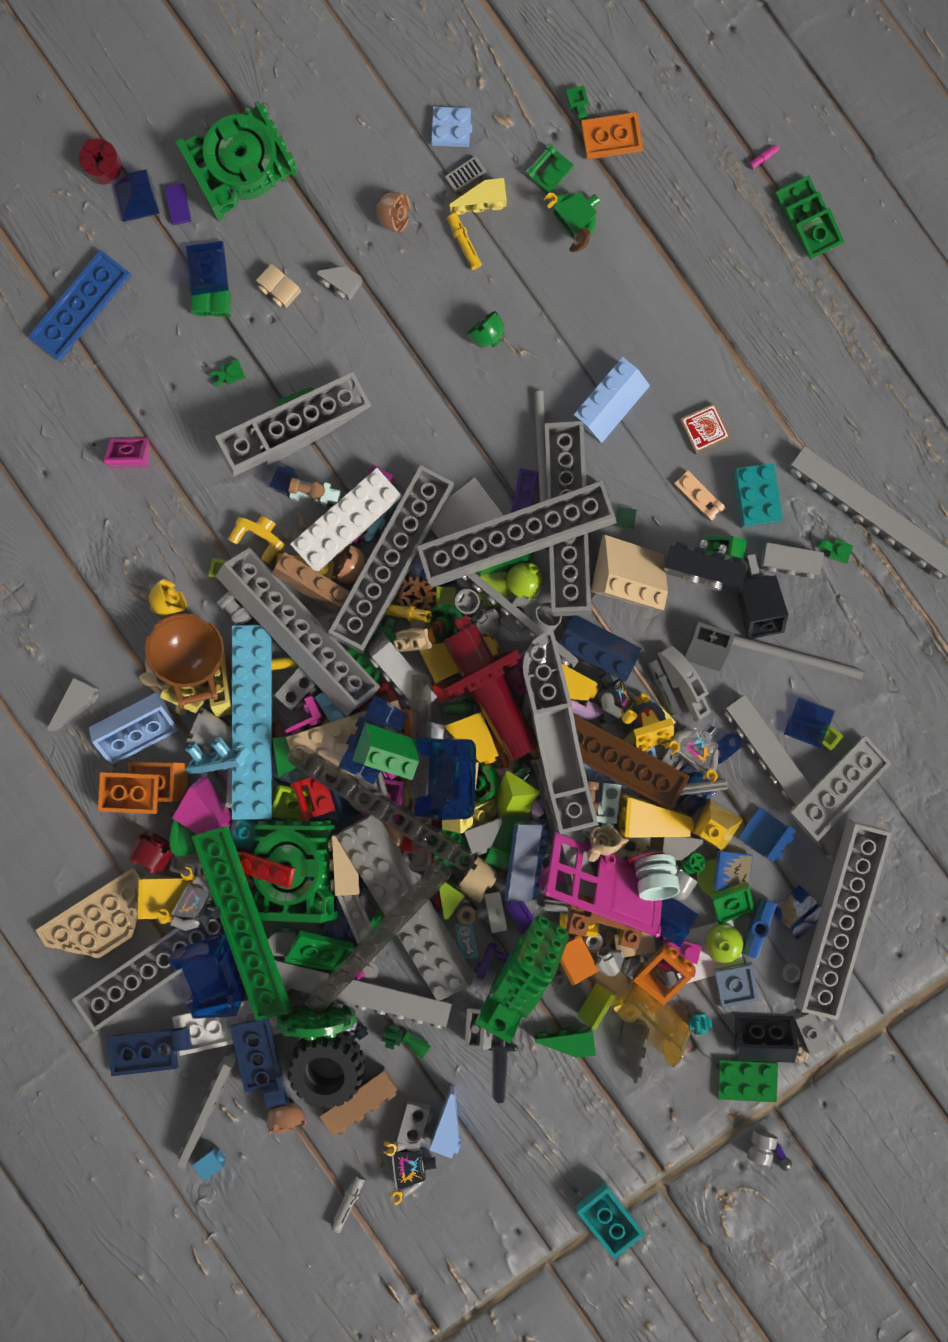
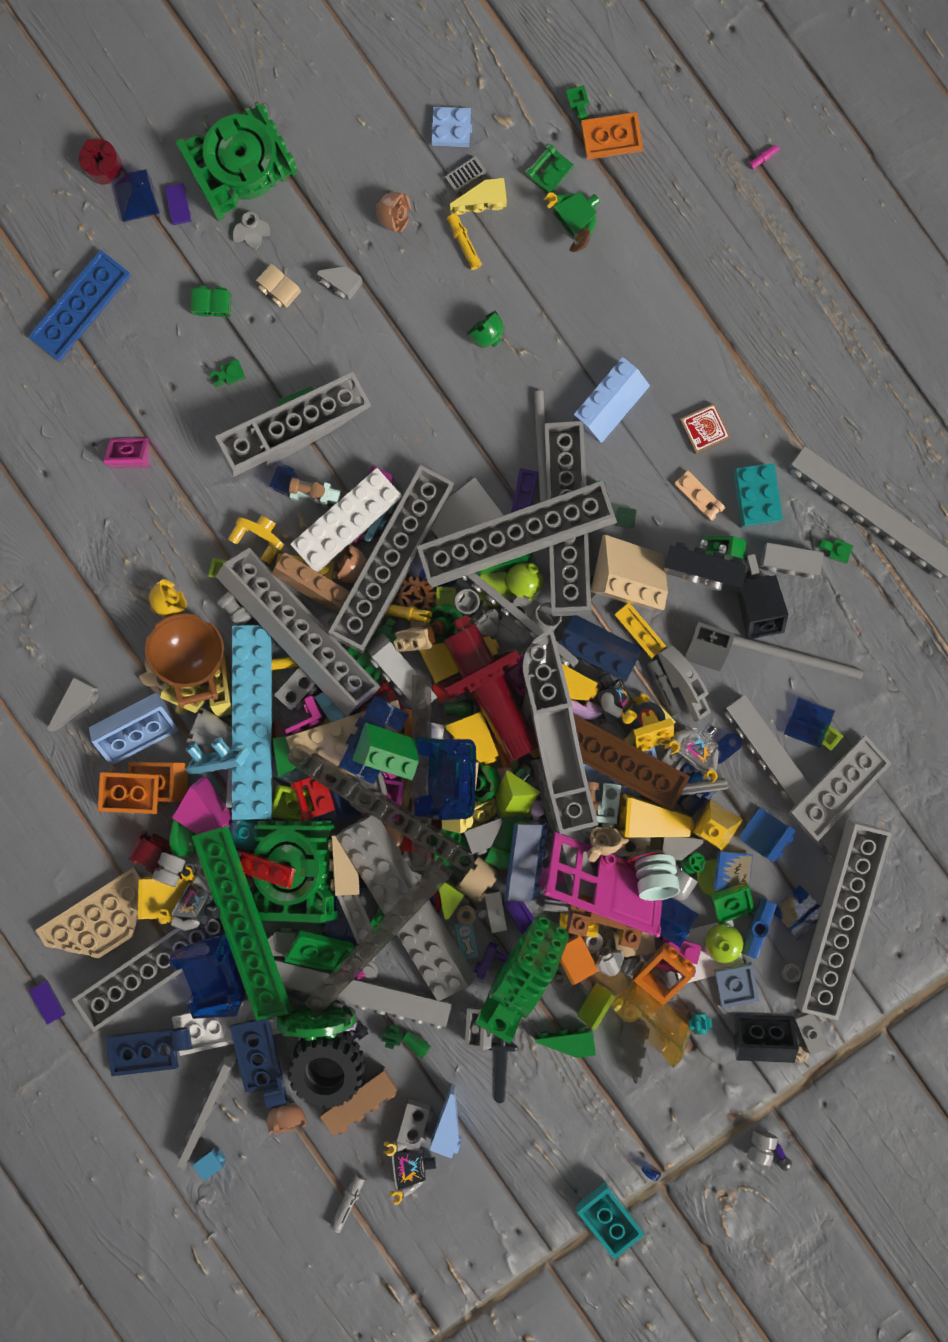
(47, 1002): none -> dark purple tile
(168, 869): none -> light grey wheel
(207, 268): clear blue tile -> none
(251, 233): none -> light grey plate
(640, 630): none -> yellow plate
(651, 1172): none -> clear blue tile
(747, 1080): green plate -> none
(809, 217): green slope -> none

